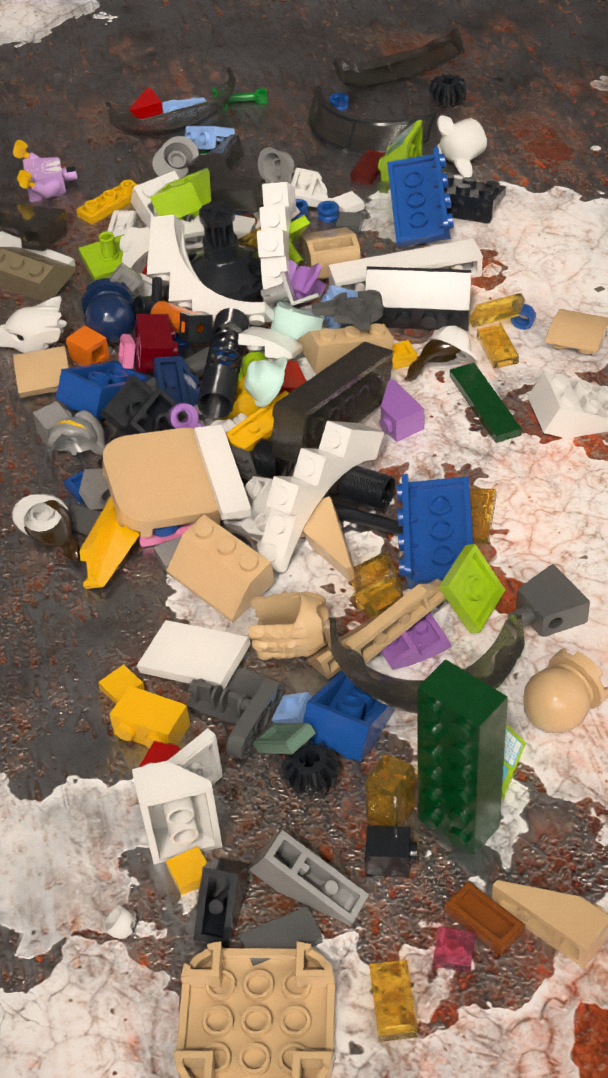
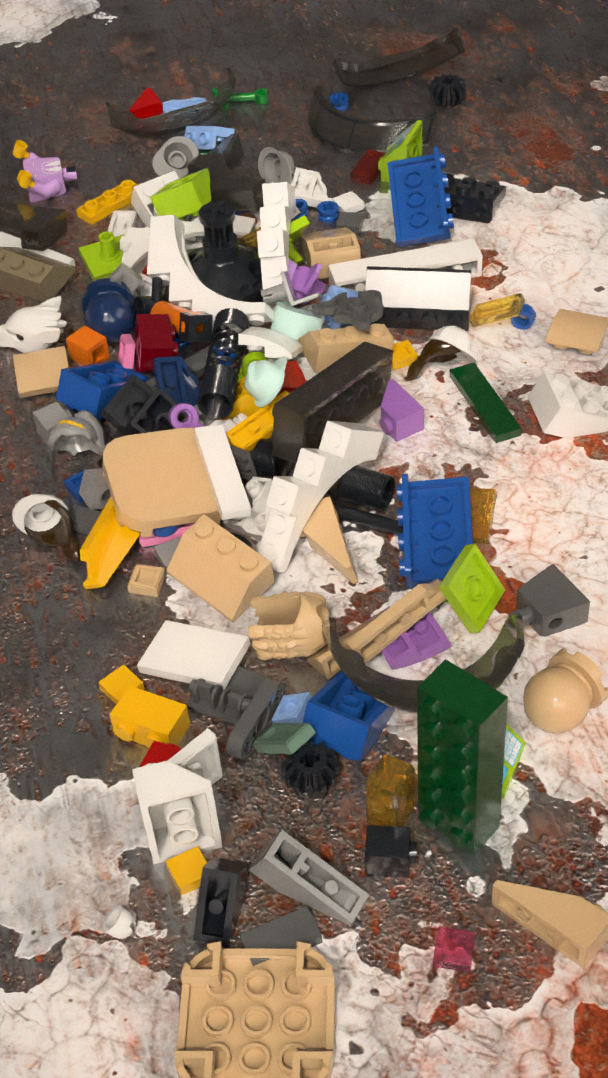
(146, 580): none -> tan tile
(376, 585): clear yellow brick -> none
(393, 1001): clear yellow plate -> none
(461, 142): white piece -> none
(485, 917): dark orange tile -> none
(497, 346): clear yellow plate -> none

